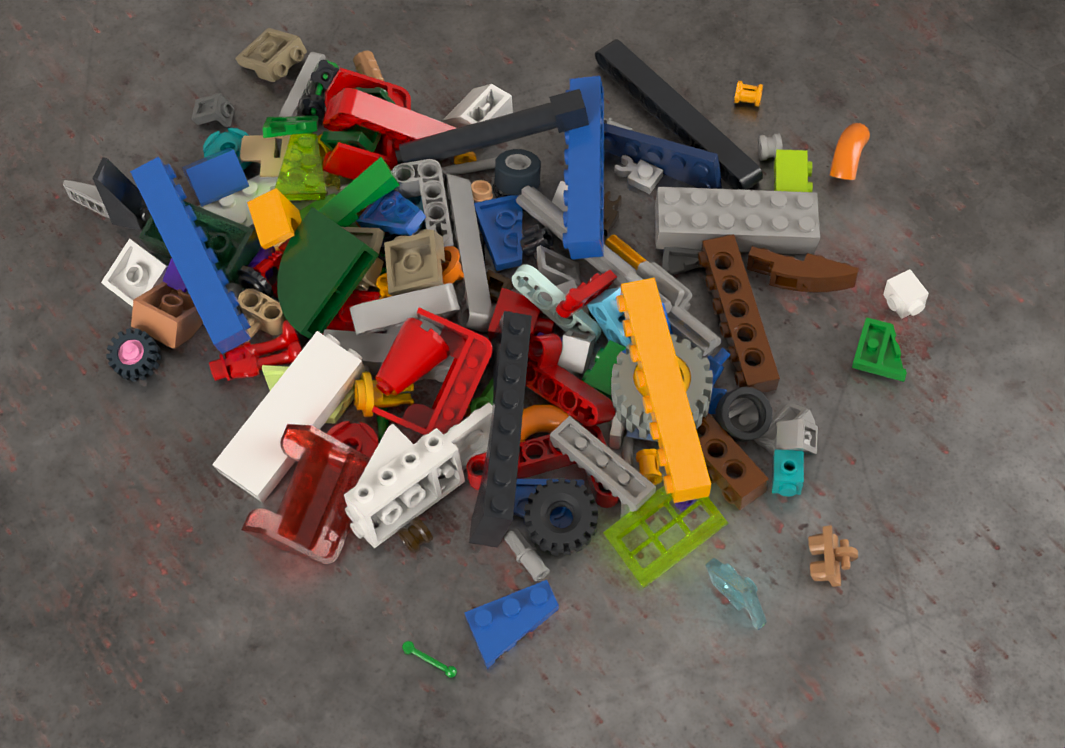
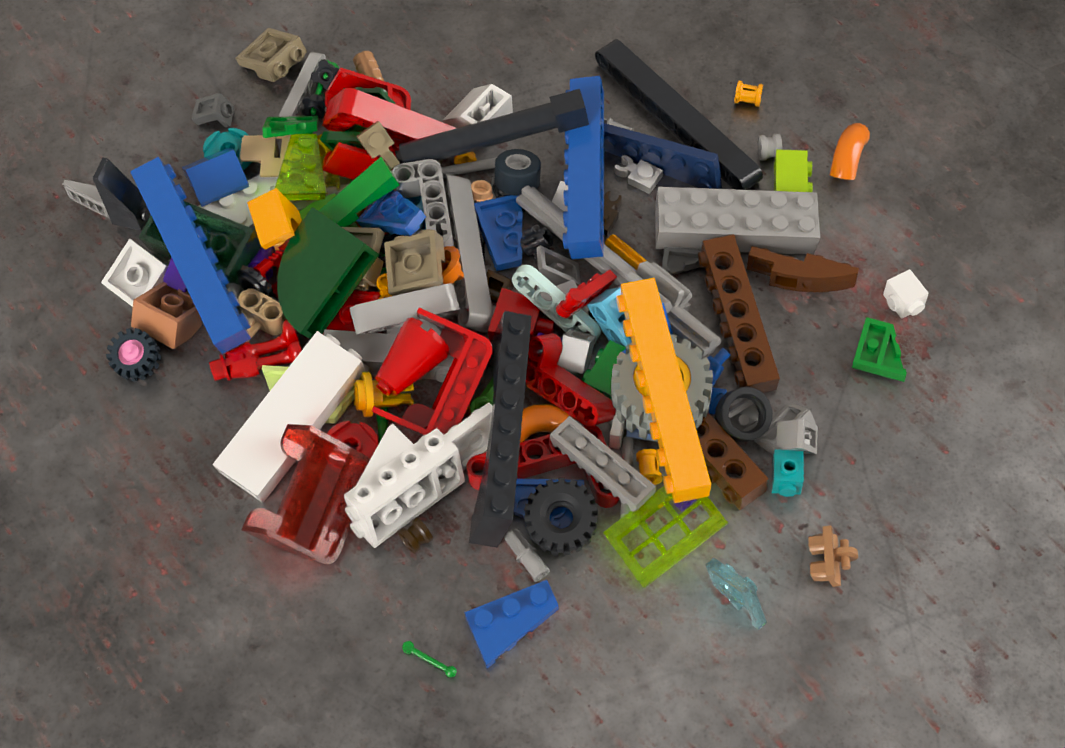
(376, 143): none -> dark tan plate

